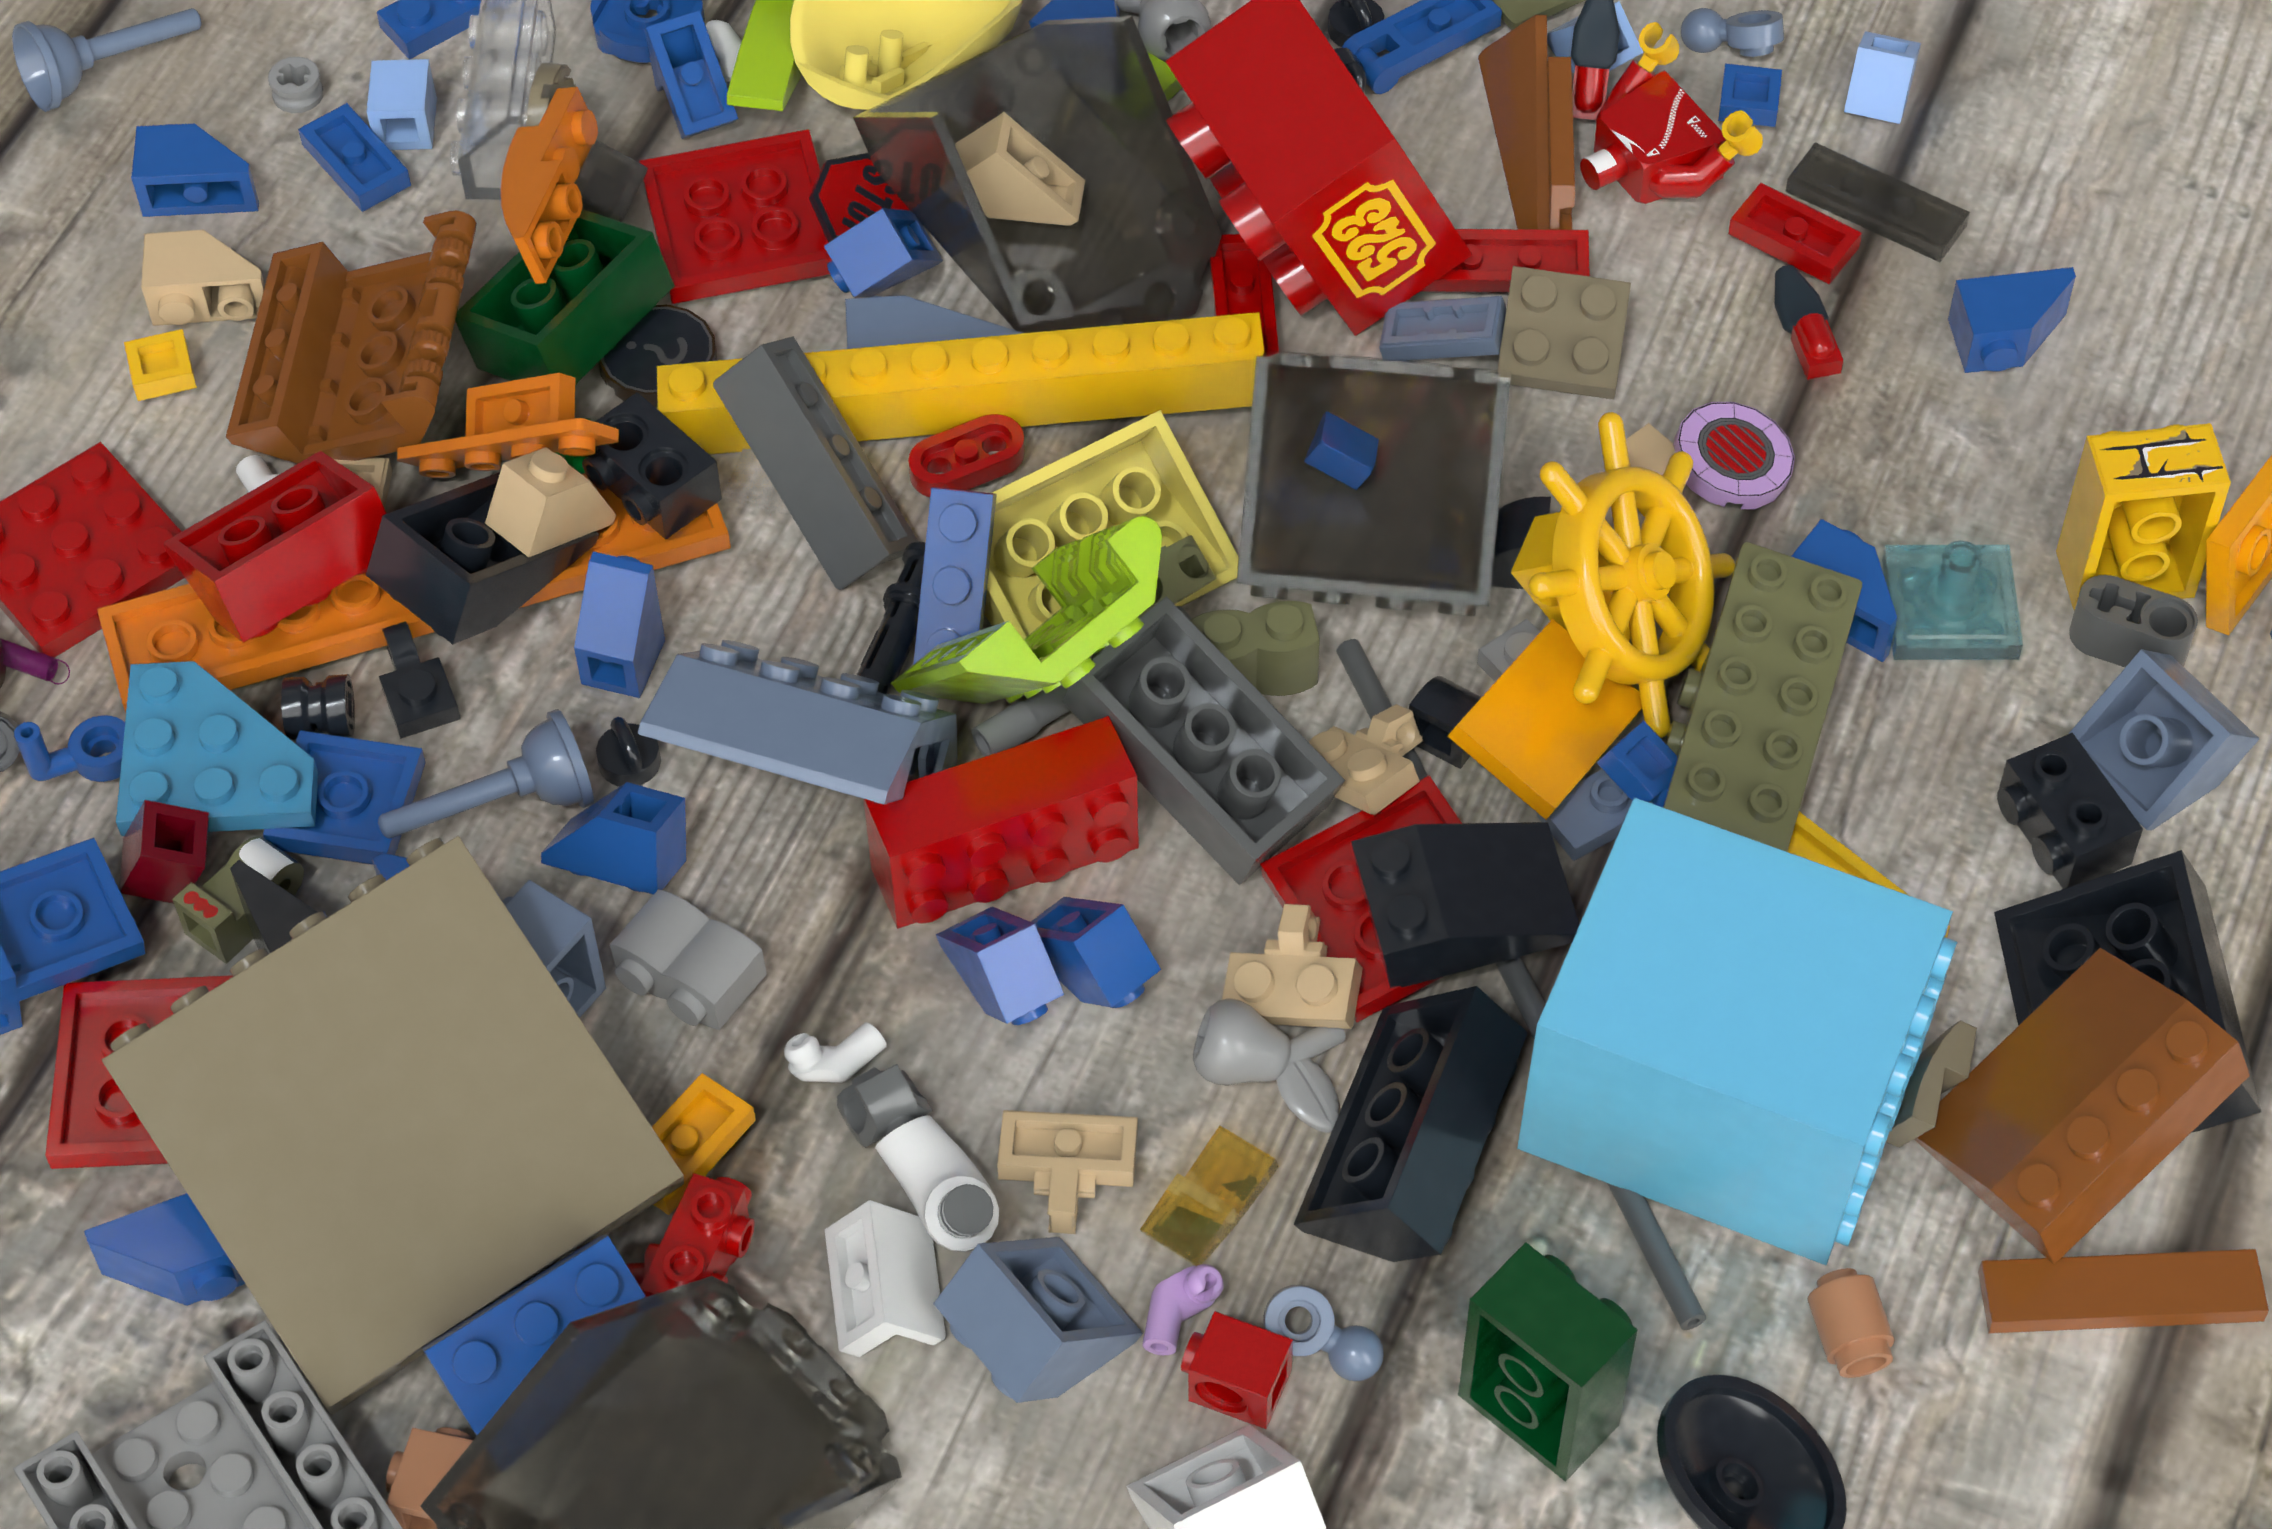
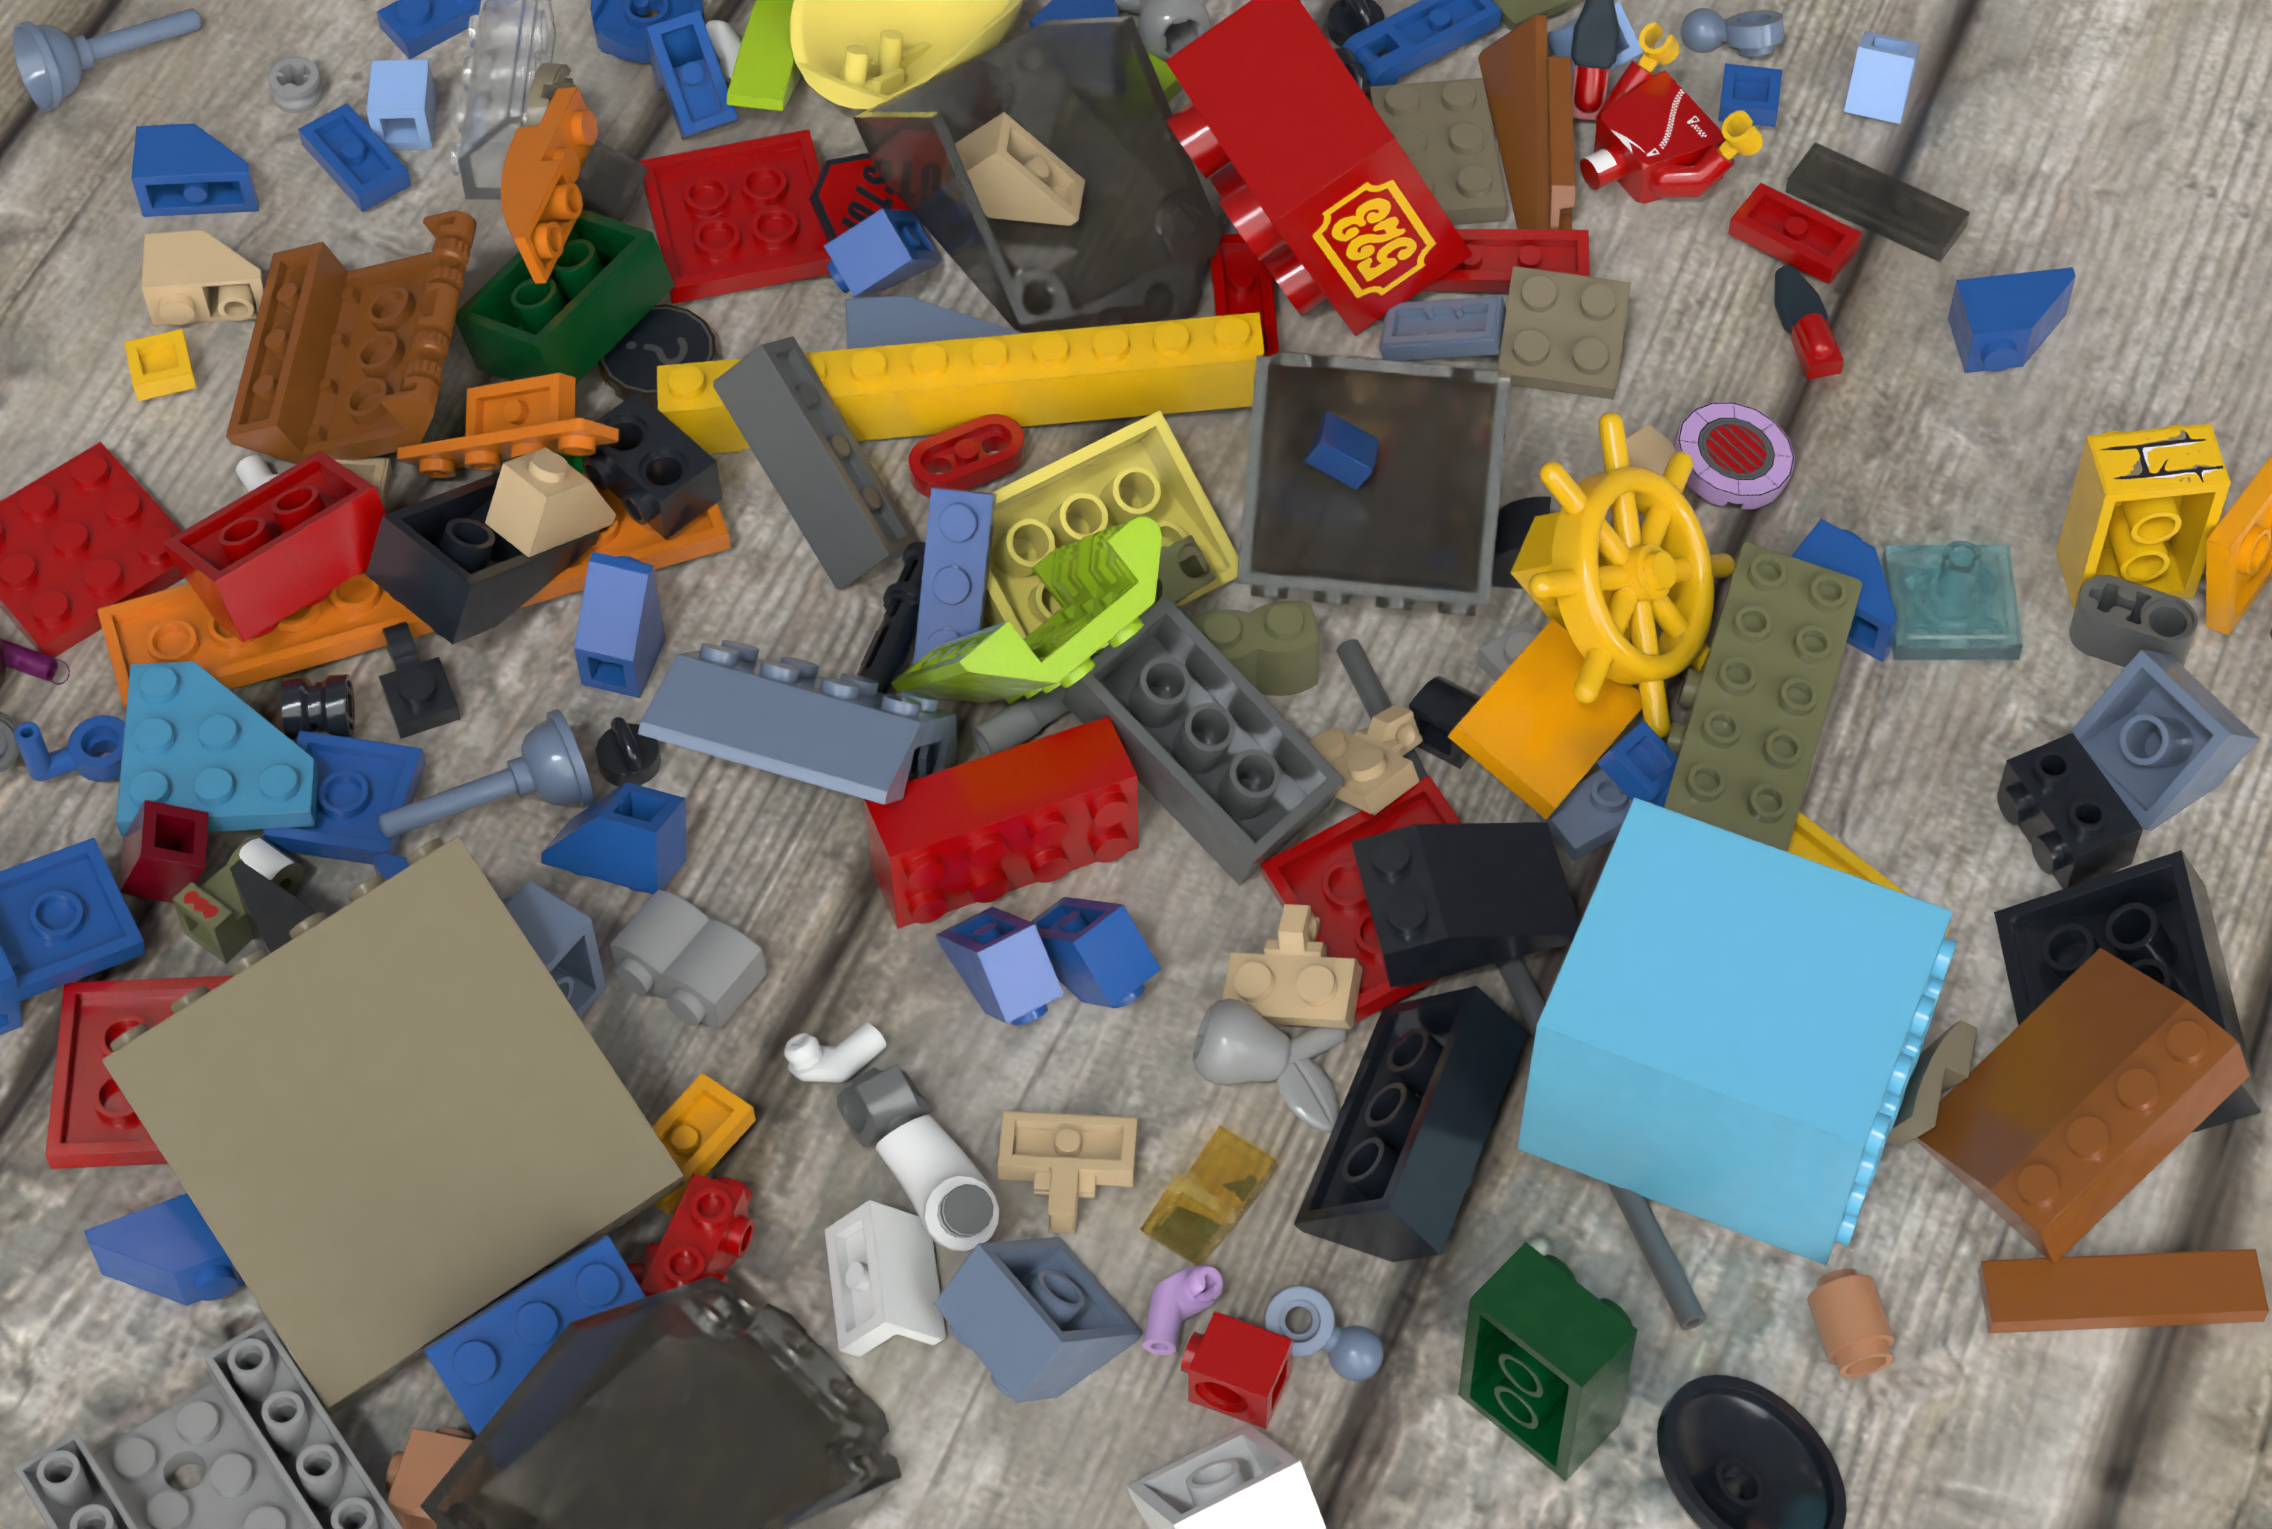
(1449, 142): none -> dark tan plate

